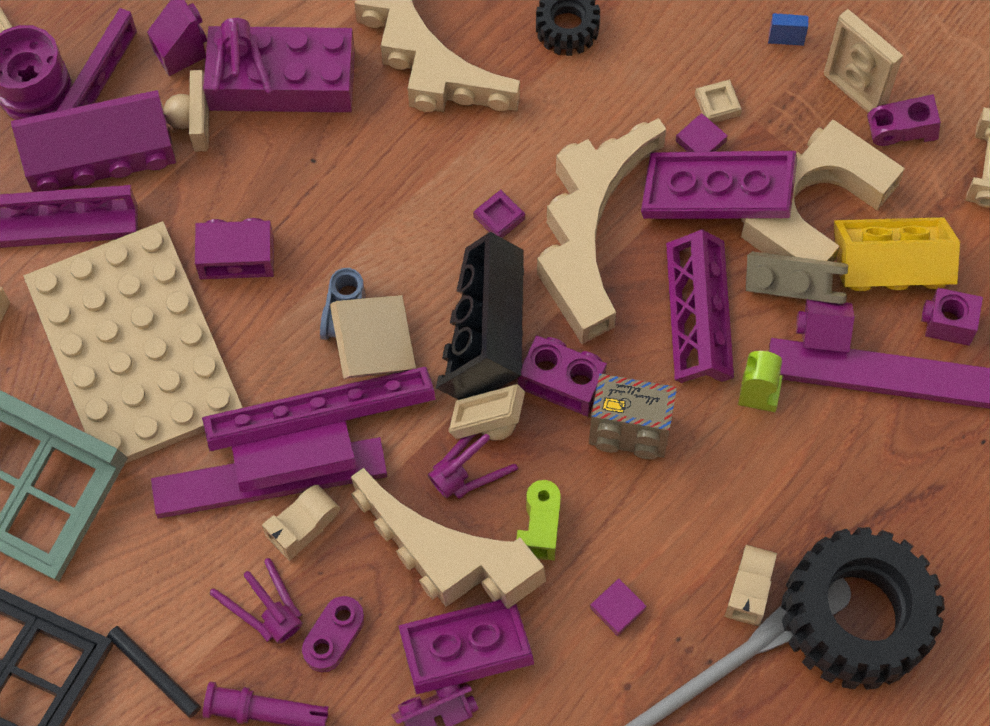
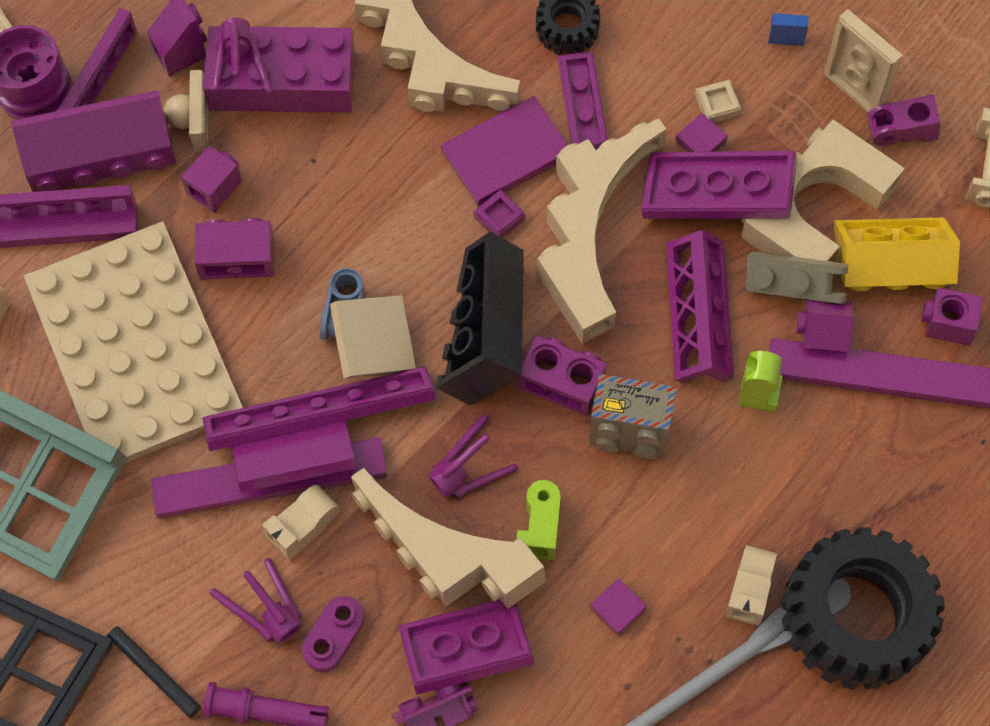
(212, 178): none -> magenta brick
(488, 413): tan tile -> none
(504, 150): none -> magenta tile
(582, 98): none -> magenta tile

